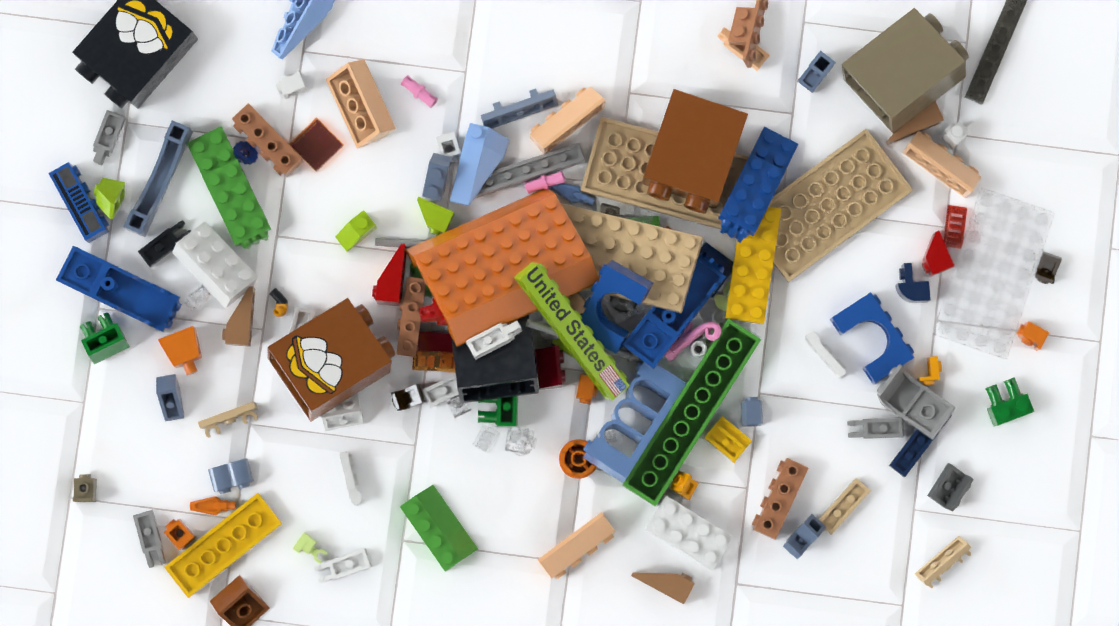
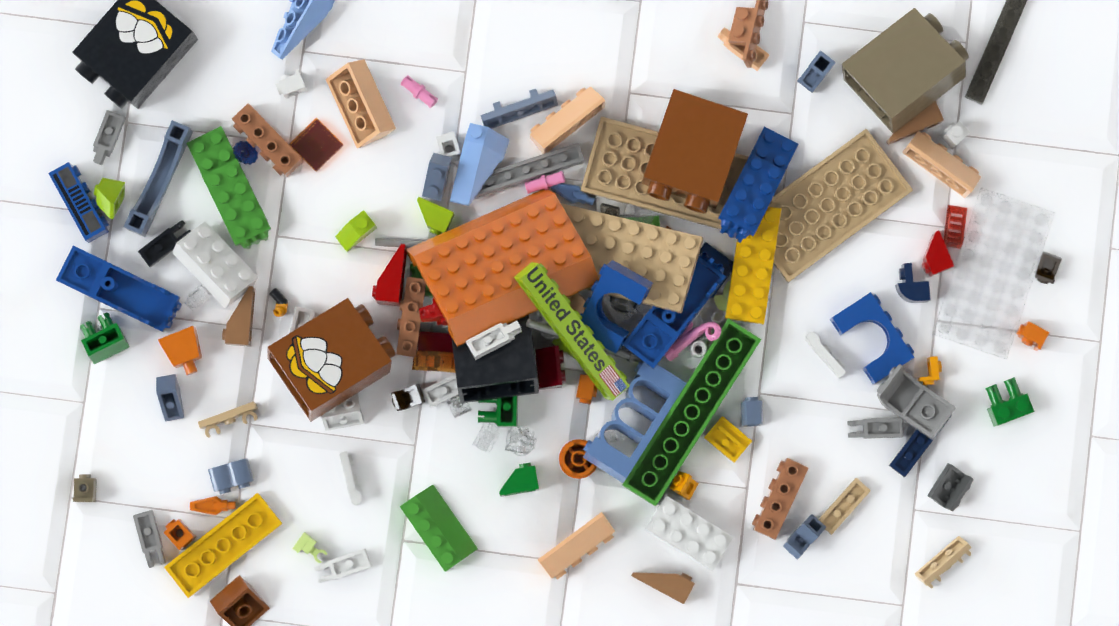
(521, 481): none -> green slope

